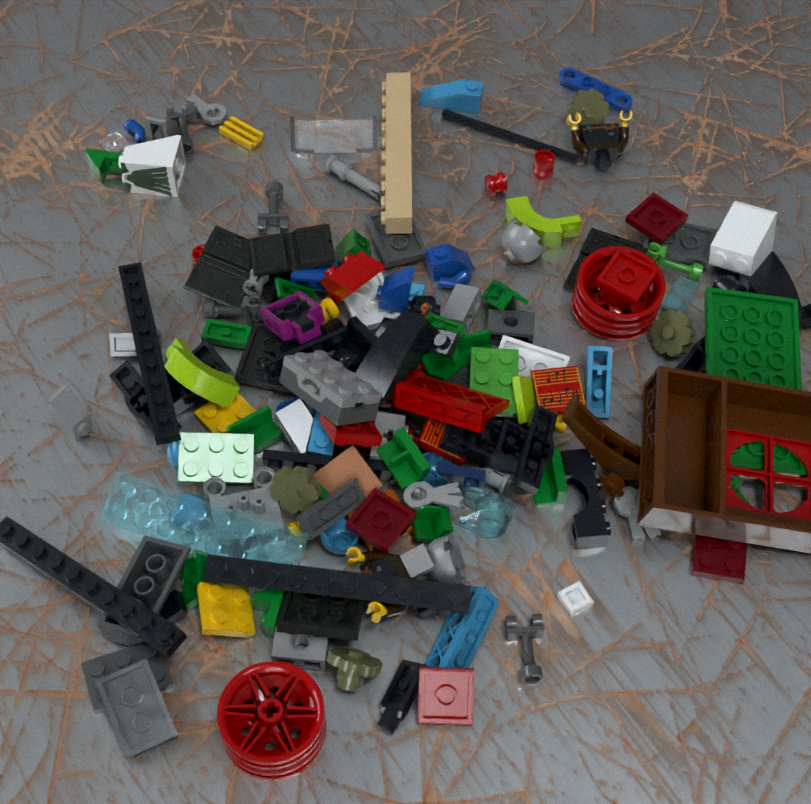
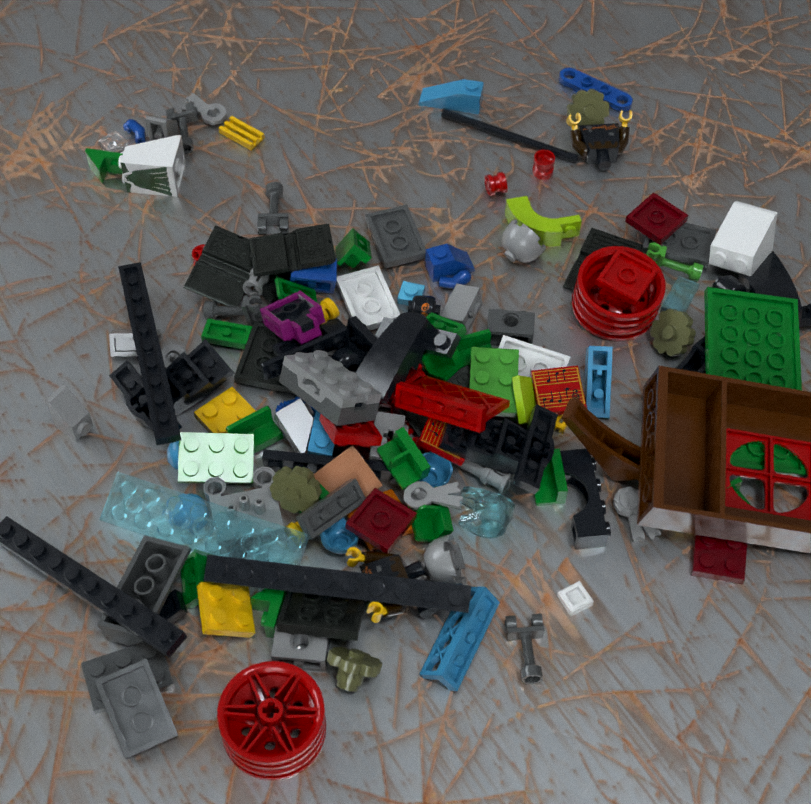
(199, 377): lime arch -> none
(333, 137): clear windscreen -> none
(347, 173): light grey pin -> none
(351, 275): red slope -> none
(396, 290): blue slope -> none
(398, 154): tan brick -> none
(399, 695): black hinge -> none
(417, 561): light grey tile -> none
(446, 695): tile -> none
(463, 475): dark blue wing -> none
(500, 295): green panel -> none
(612, 484): reddish brown plate -> none

